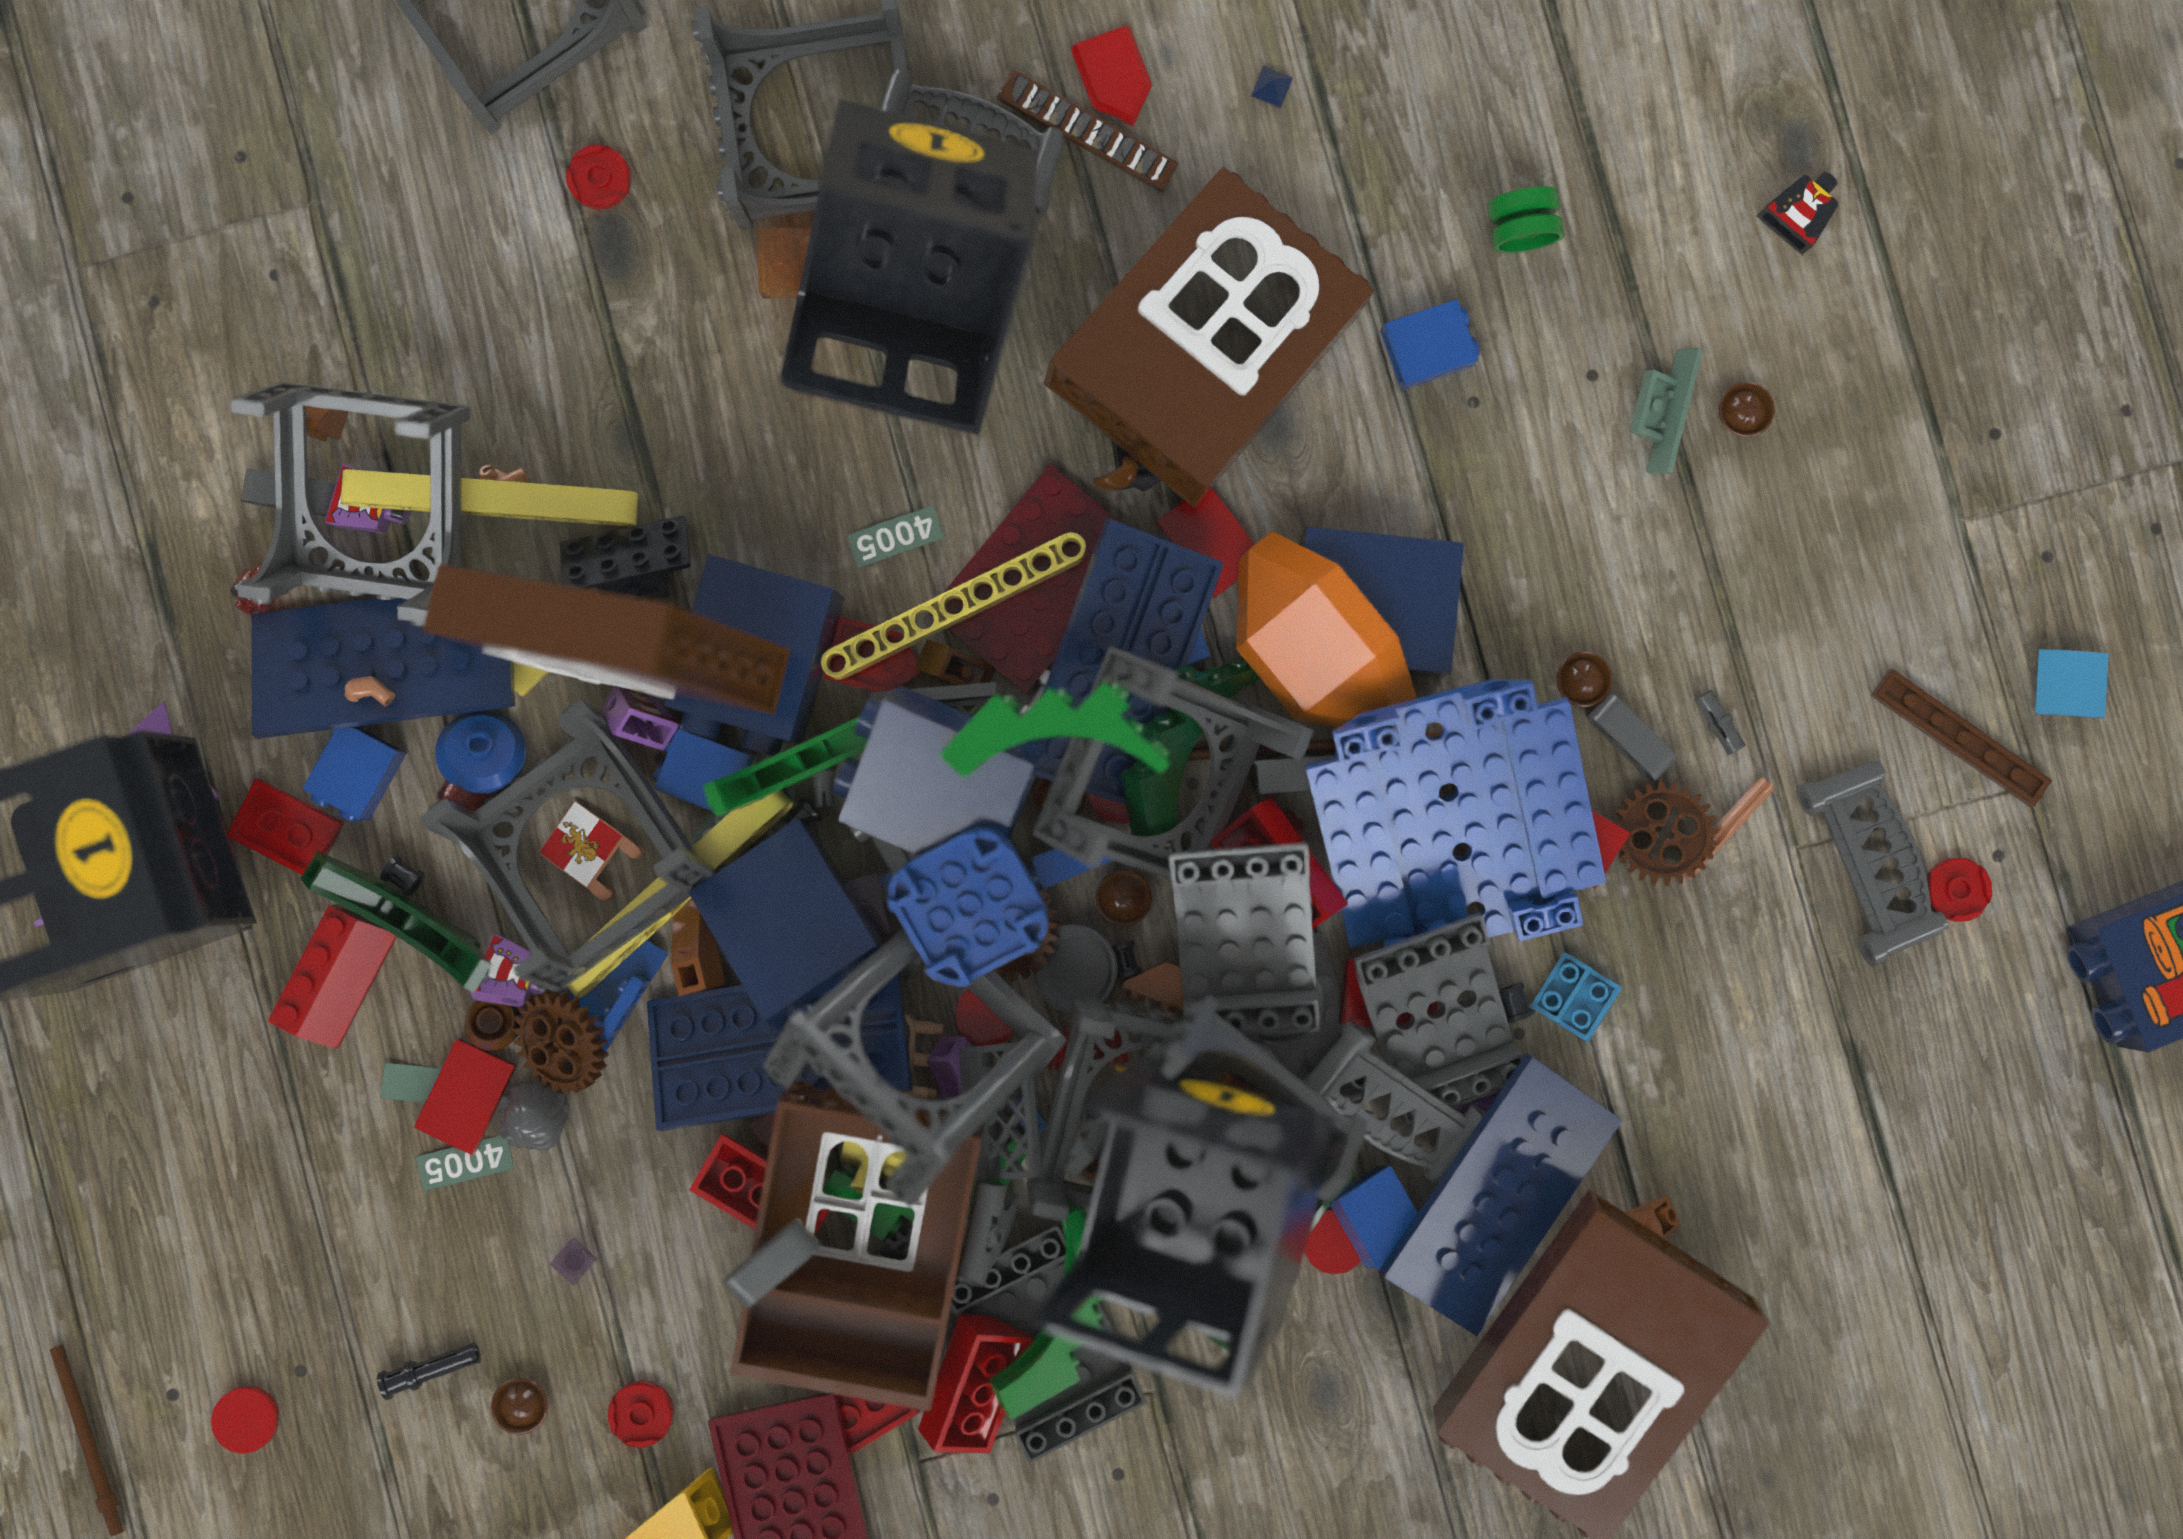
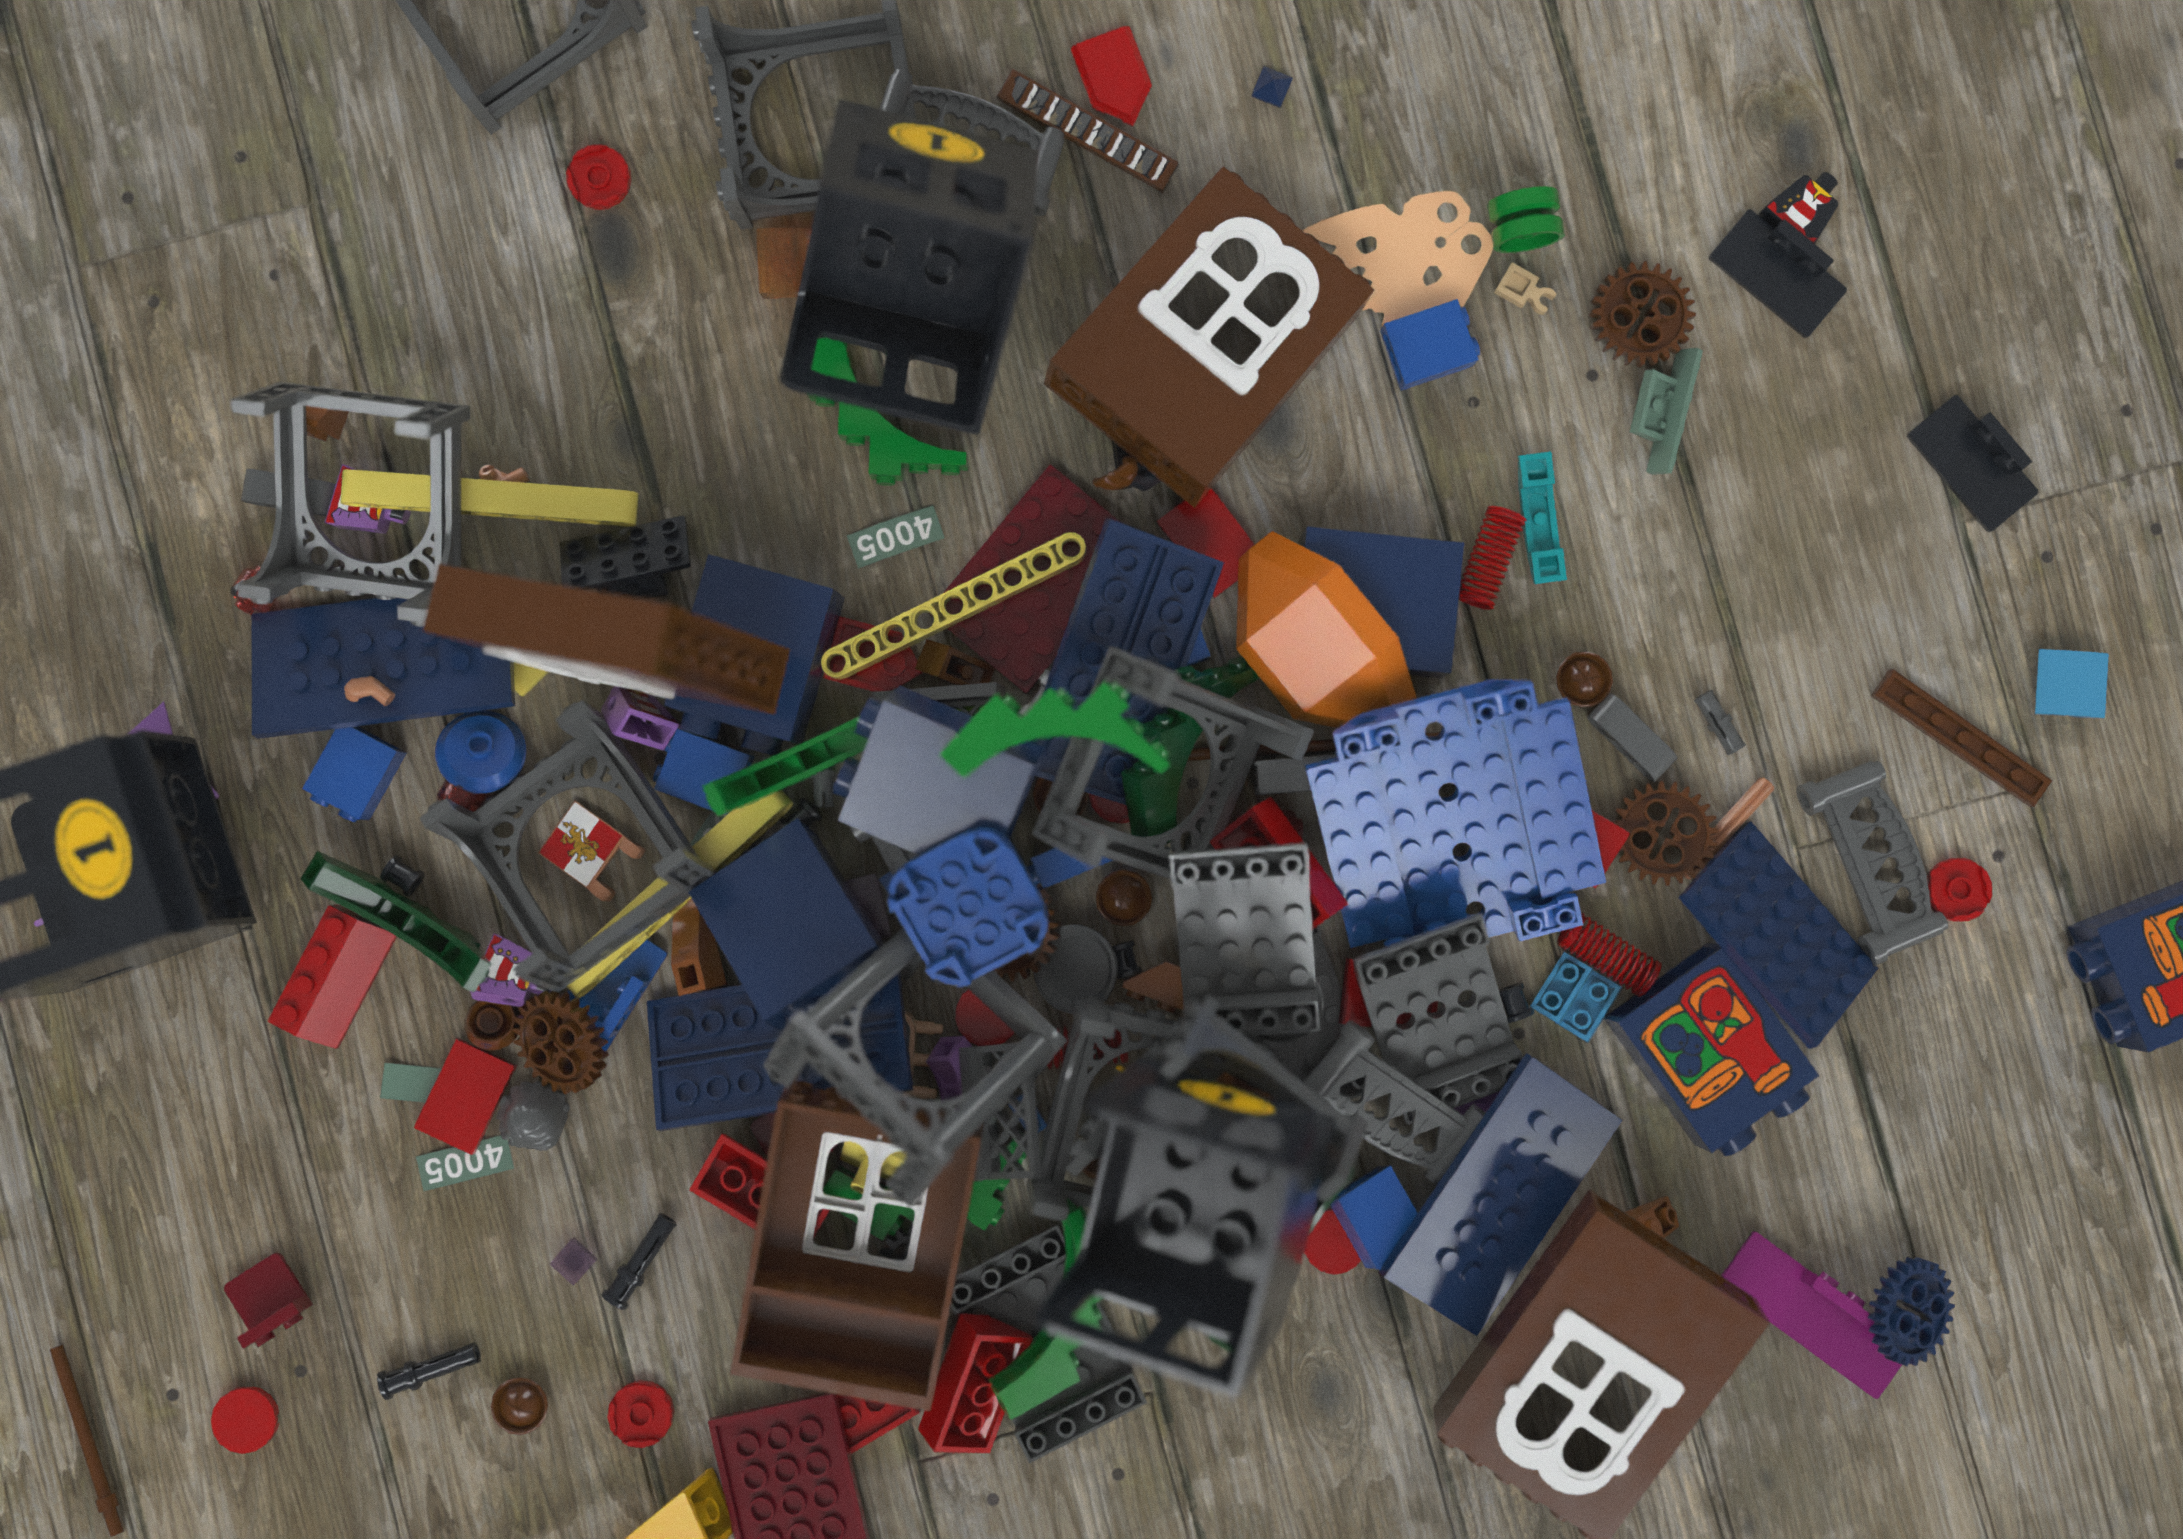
(266, 1299): none -> dark red bracket
(283, 827): red tile -> none
(631, 1274): none -> black pin
(771, 1263): dark grey beam -> none
(889, 448): none -> green arch
(986, 1231): dark grey pin -> none
(1406, 250): none -> light nougat piece
(1476, 596): none -> red piece
(1520, 286): none -> tan plate
(1541, 528): none -> teal slope
(1574, 935): none -> red piece
(1666, 330): none -> reddish brown gear
(1713, 1050): none -> brick
(1746, 409): reddish brown hat -> none
(1779, 934): none -> dark blue plate
(1780, 270): none -> black bracket
(1813, 1312): none -> magenta bracket
(1900, 1333): none -> dark blue gear
(1975, 461): none -> black bracket

